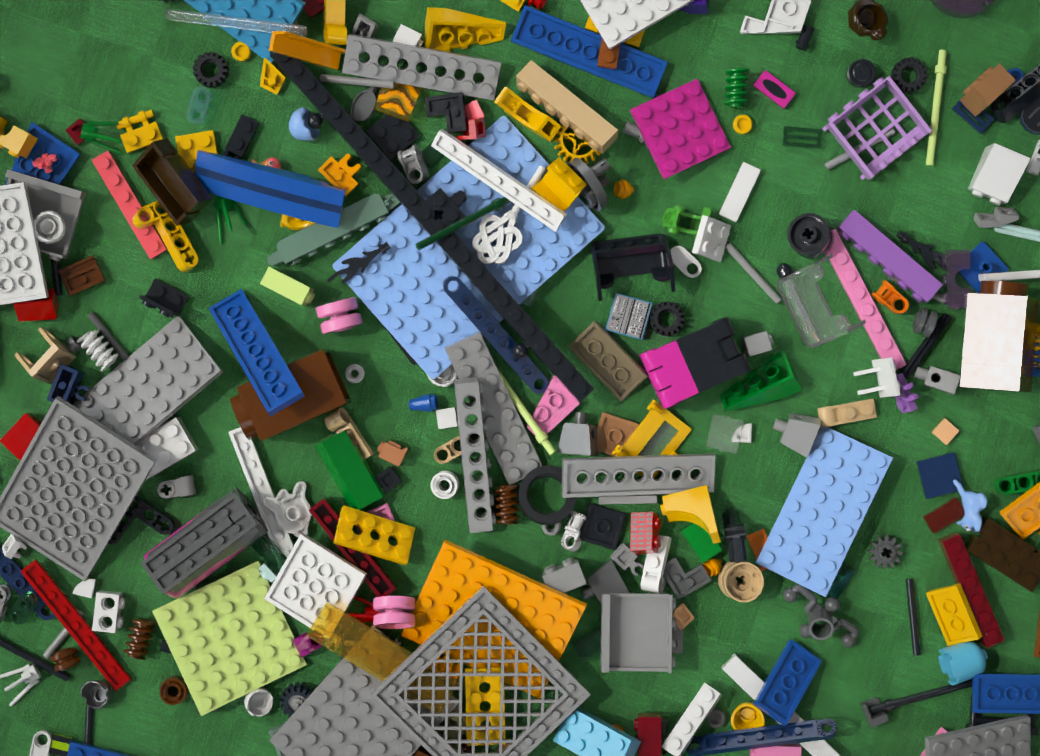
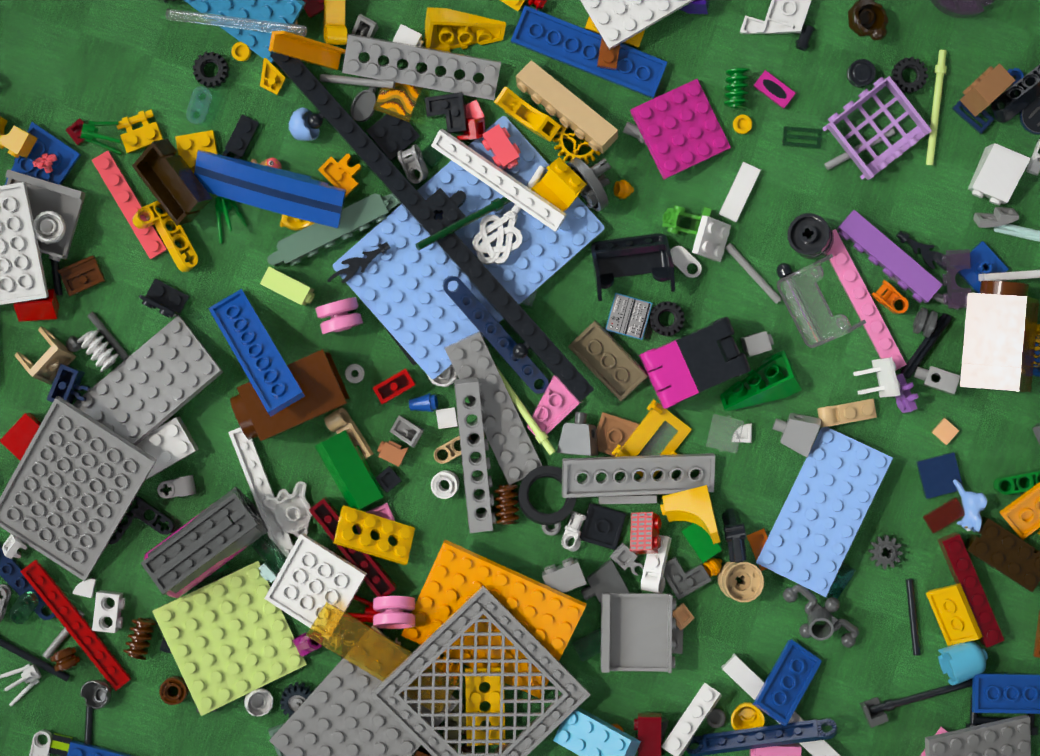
(394, 386): none -> red brick
(407, 431): none -> light grey slope
(504, 152): none -> coral brick

